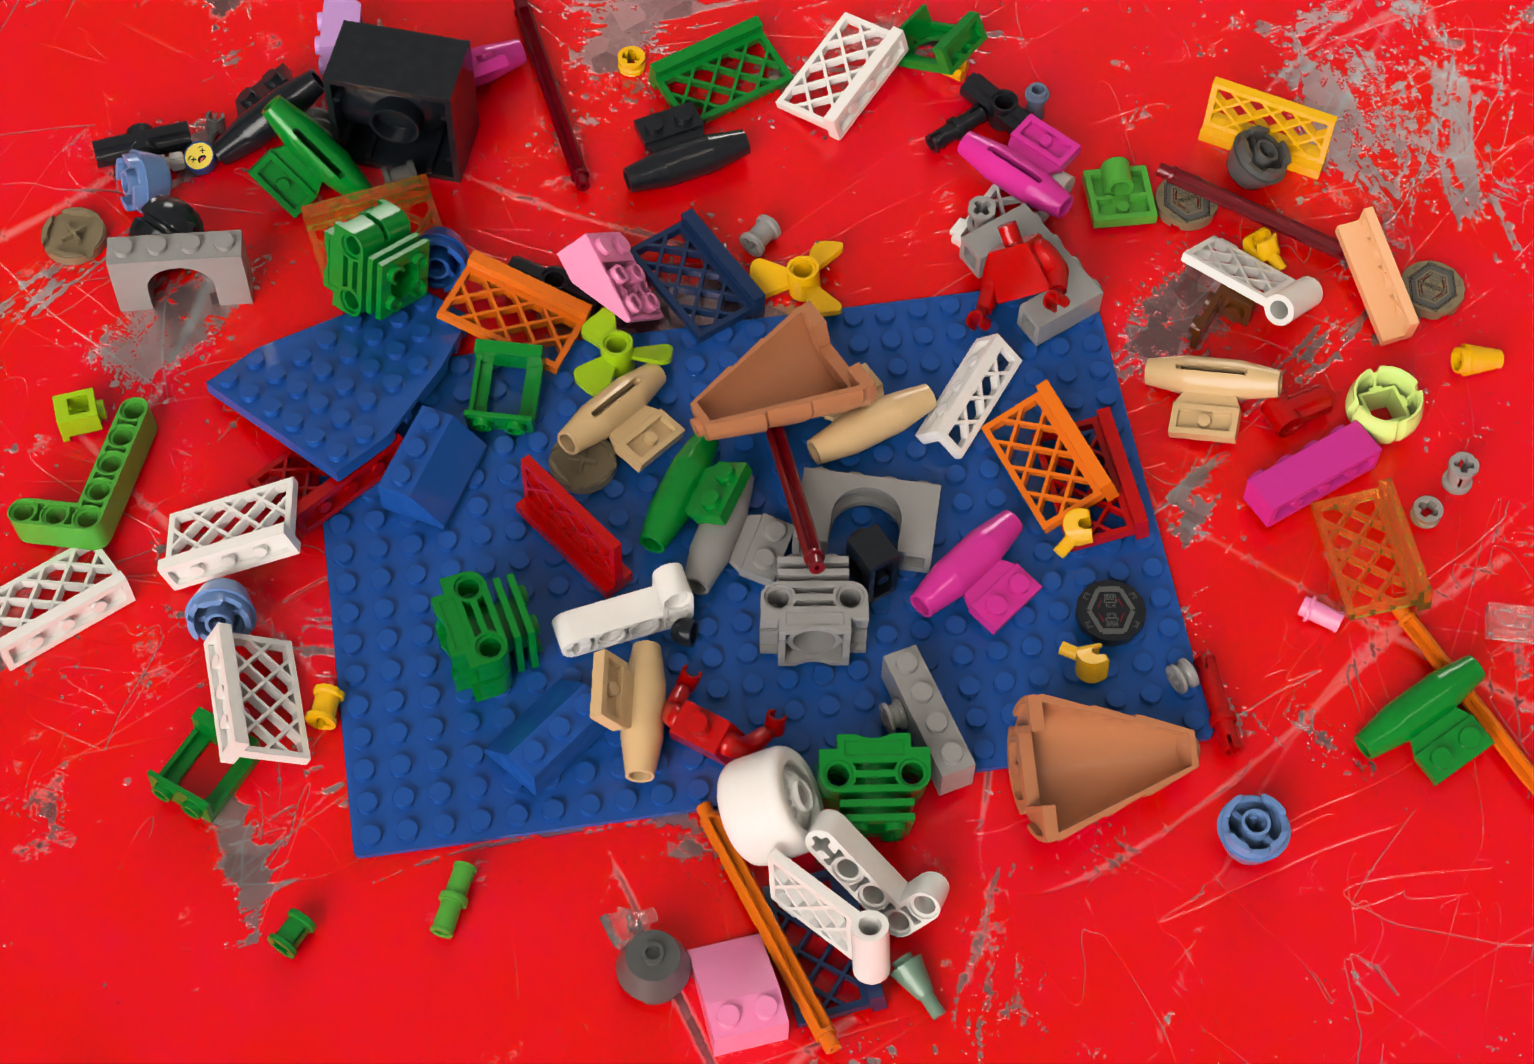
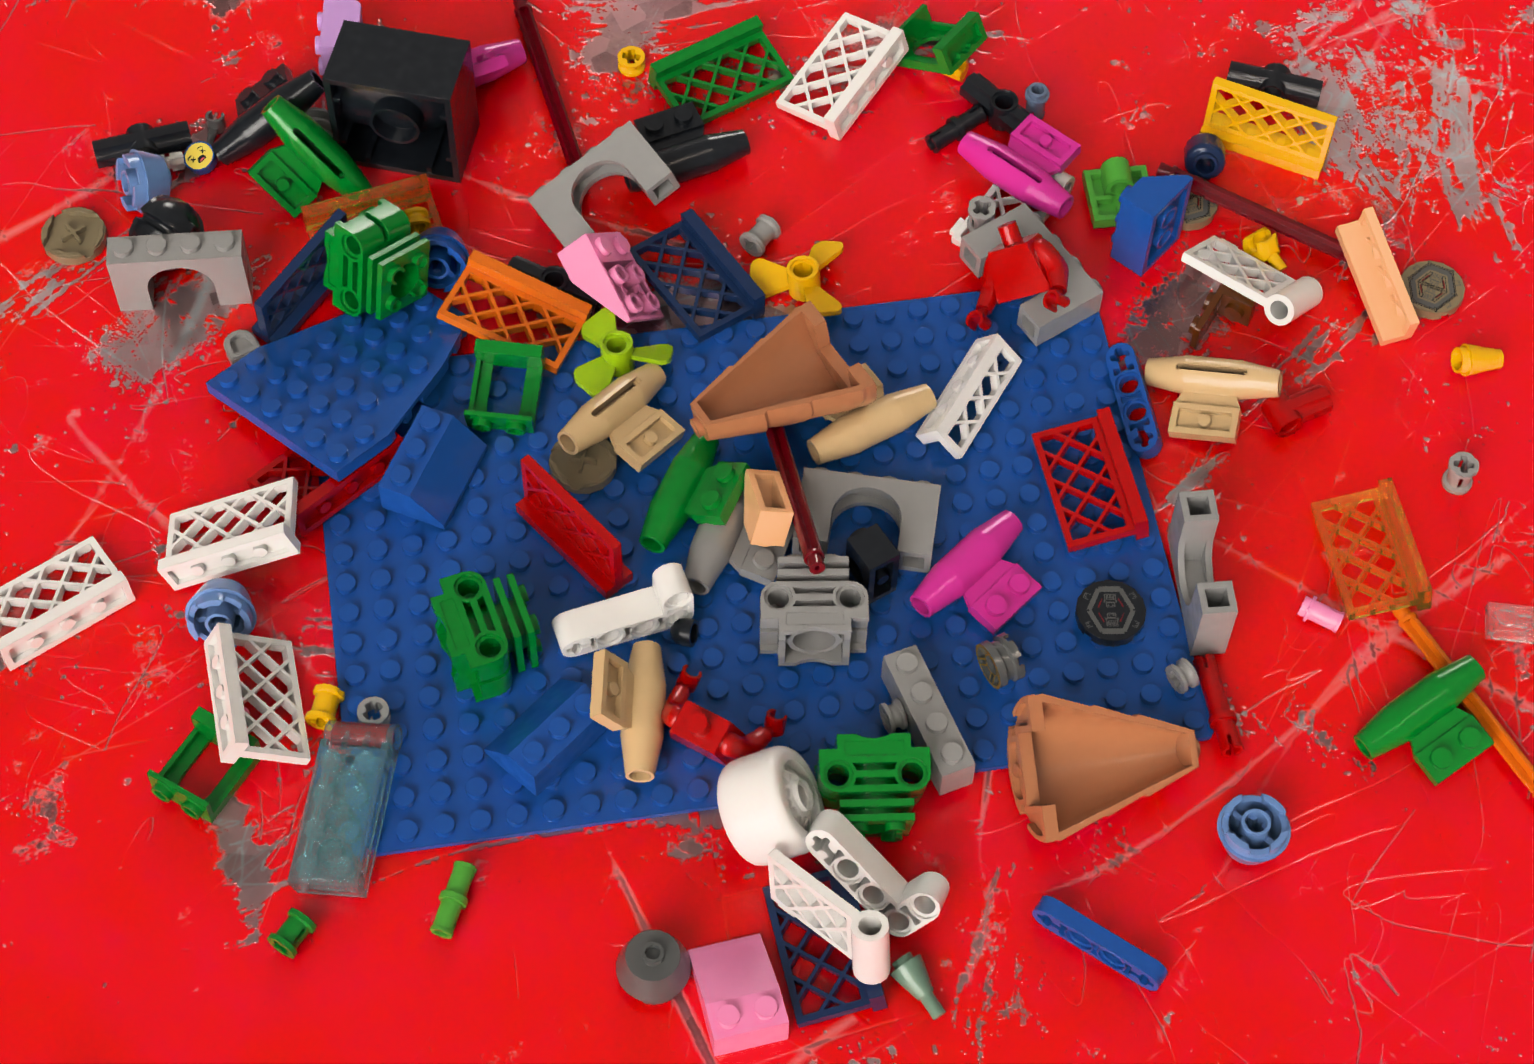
(78, 413): lime brick -> none
(96, 515): bright green beam -> none
(239, 344): none -> light grey tile
(296, 289): none -> dark blue fence
(345, 809): none -> clear light blue hinge
(373, 703): none -> light grey bush
(399, 173): dark grey bush -> none
(418, 219): none -> yellow bush
(620, 154): none -> light grey arch
(626, 924): clear piece -> none
(766, 508): none -> light nougat slope
(769, 930): orange piece -> none
(1000, 661): none -> dark grey wheel
(1076, 447): orange fence -> none
(1076, 531): yellow piece -> none
(1089, 663): yellow piece -> none
(1100, 943): none -> blue beam
(1137, 399): none -> blue beam
(1149, 220): none -> blue slope
(1204, 155): none -> dark blue head
(1206, 605): none -> light grey arch
(1257, 159): dark grey cone -> none
(1277, 81): none -> black piece
(1311, 473): dark pink brick -> none
(1390, 389): yellowish green piece -> none
(1420, 505): light grey bush -> none

